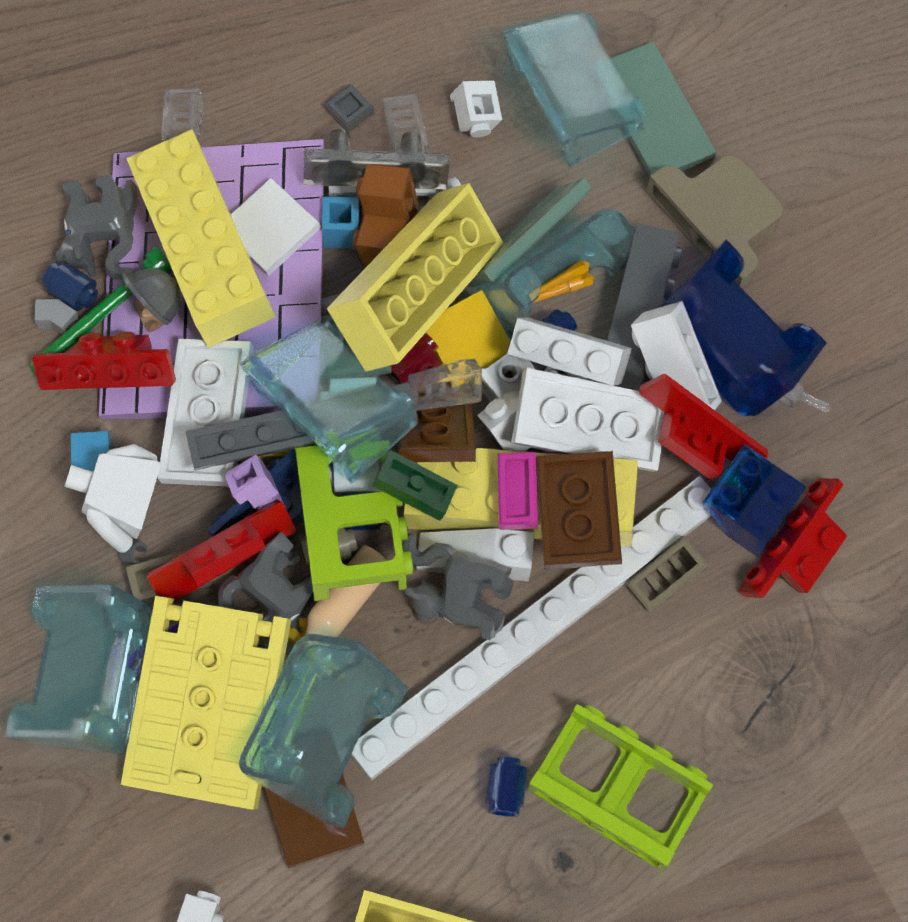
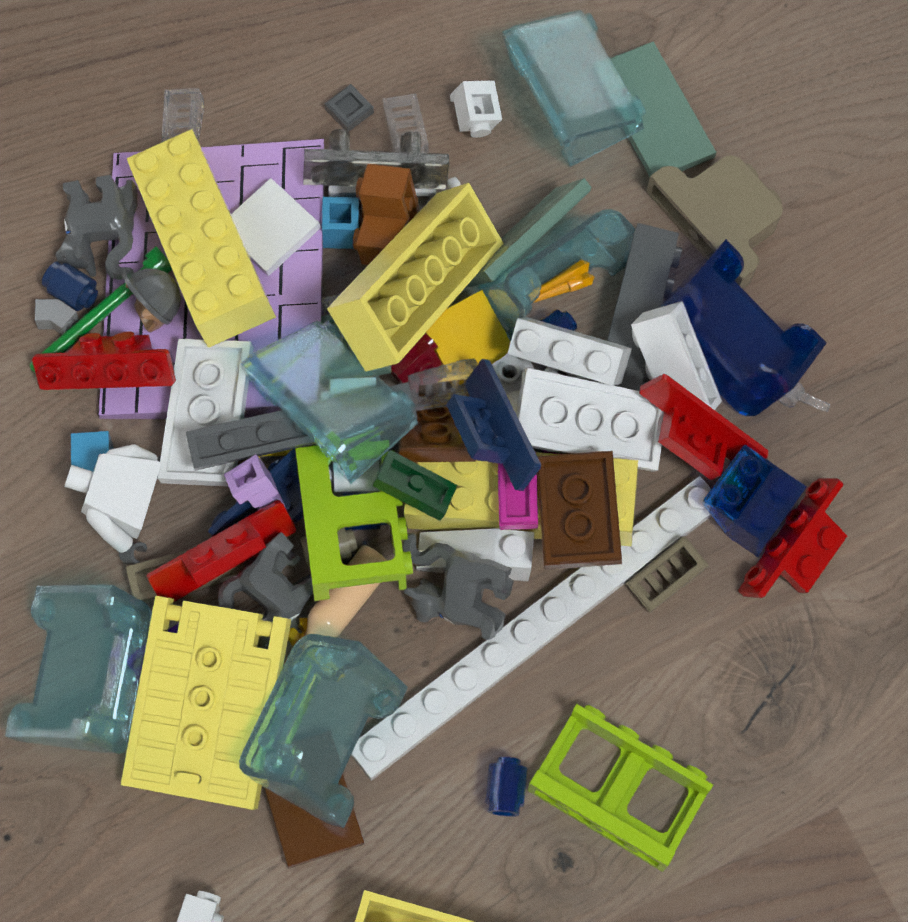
(492, 427): none -> dark blue bracket

